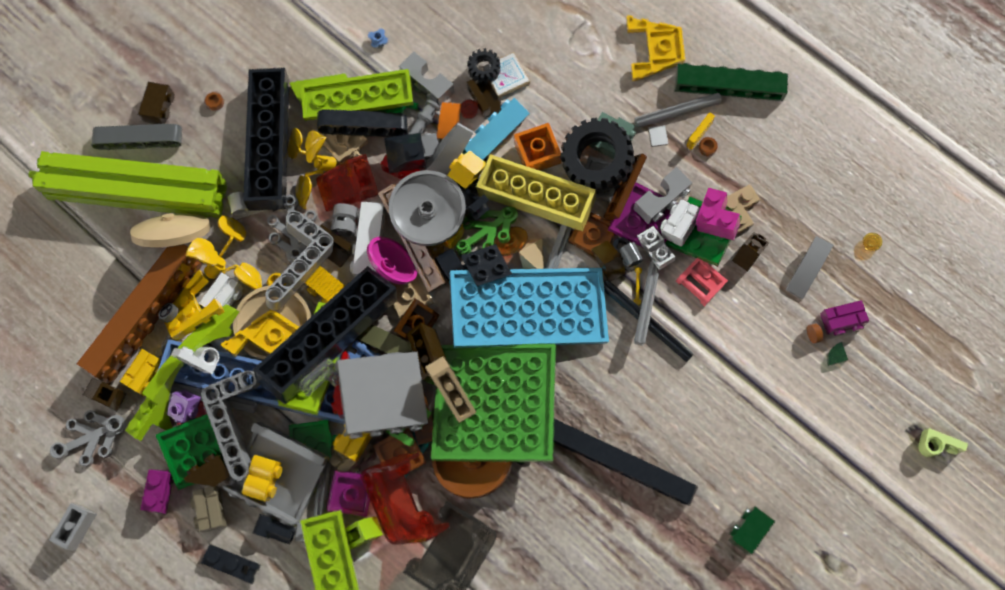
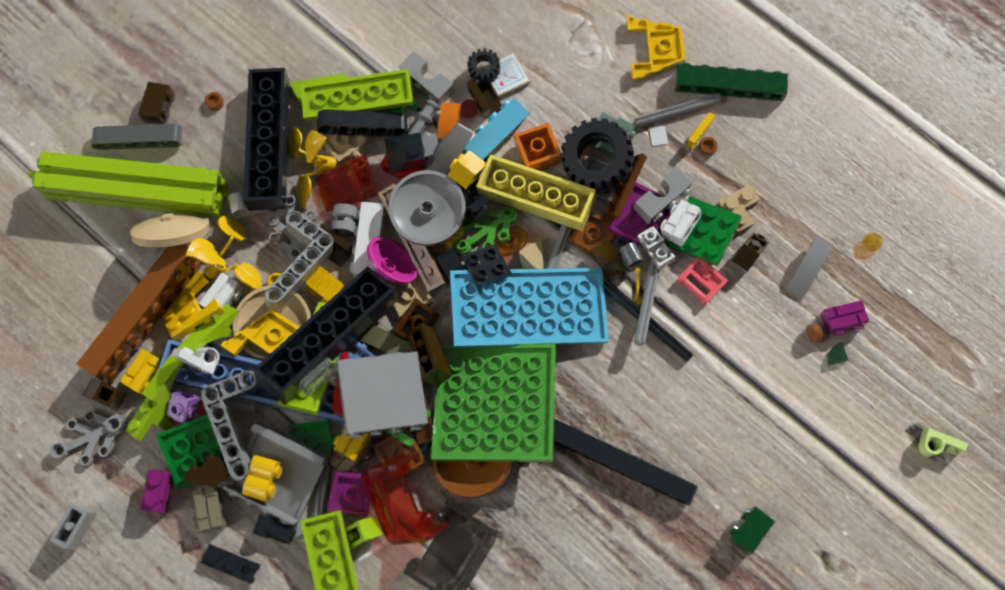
(168, 312): dark grey tile -> none
(377, 43): medium blue plate -> none
(450, 389): tan brick -> none
(714, 218): dark pink brick -> none

